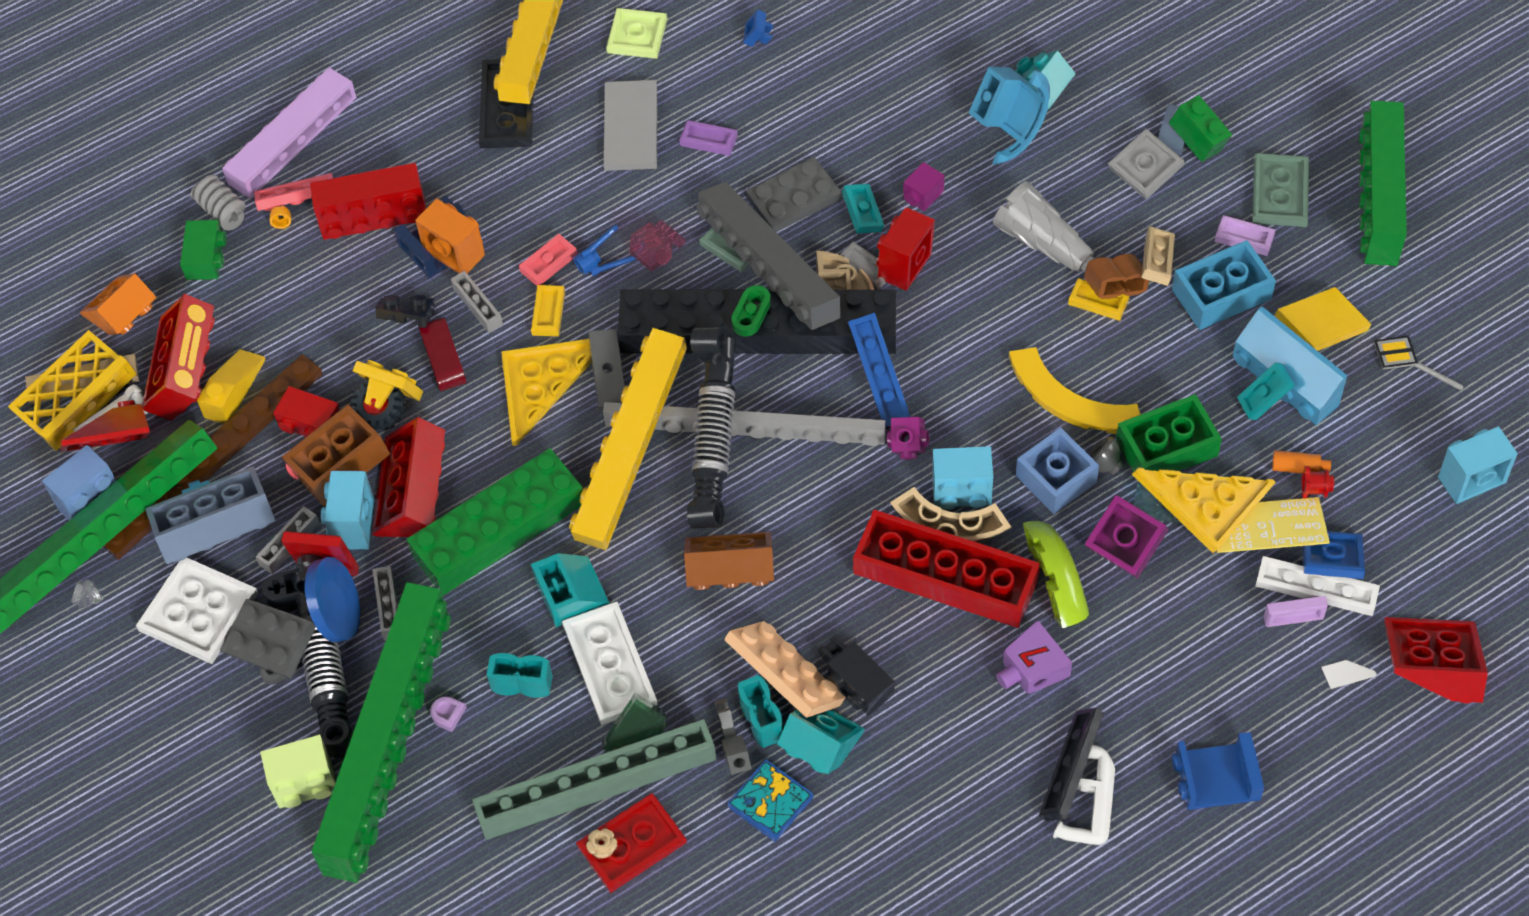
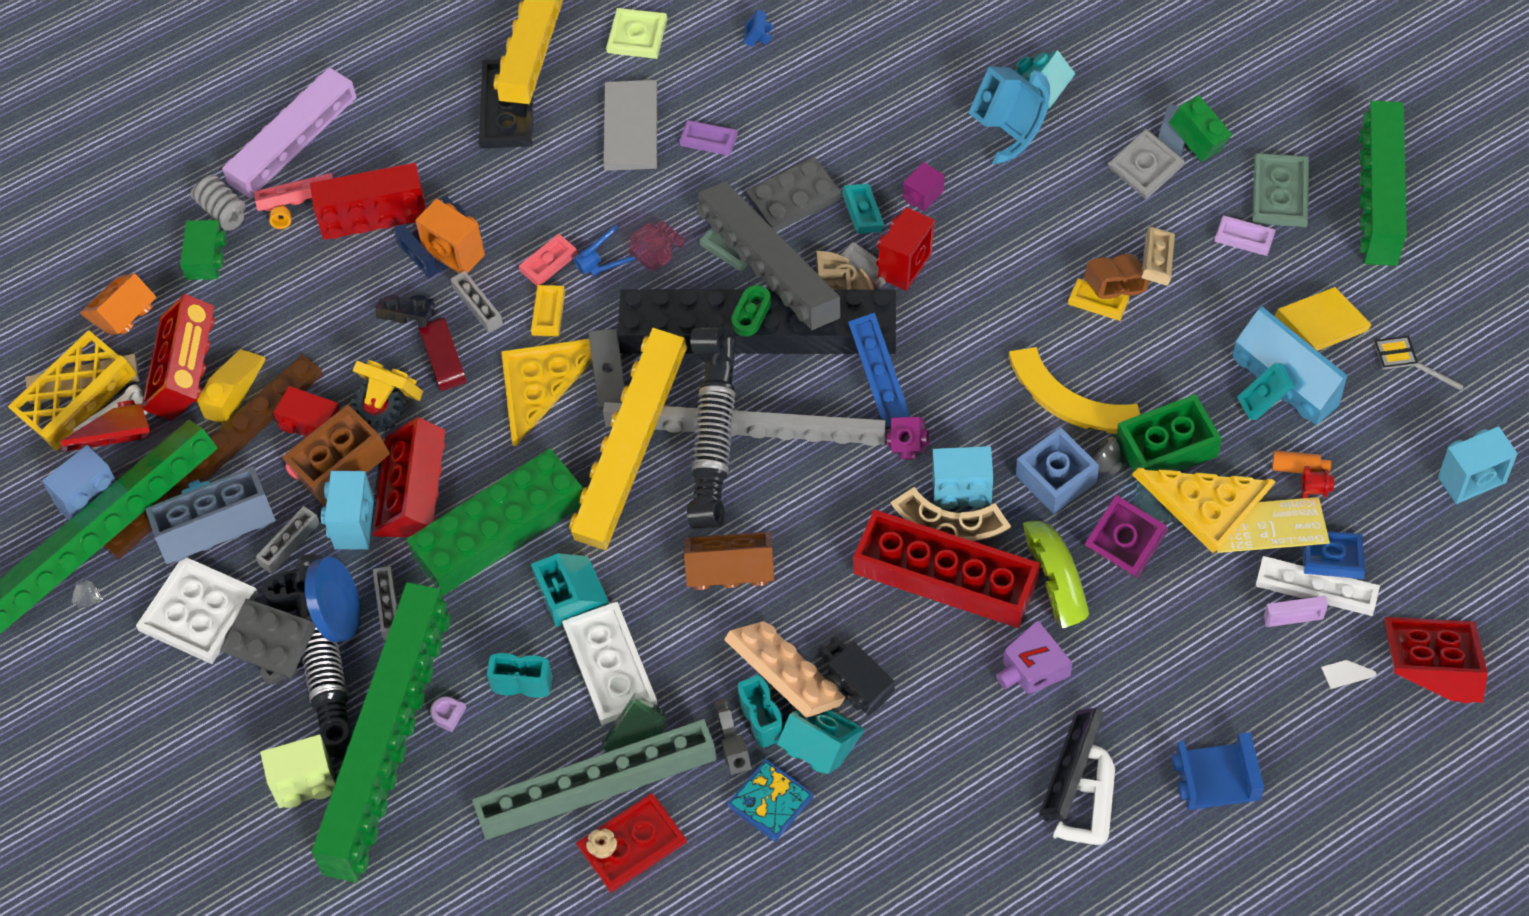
(321, 545): red tile -> none
(1041, 228): light grey cone -> none
(1223, 285): dark azure brick -> none

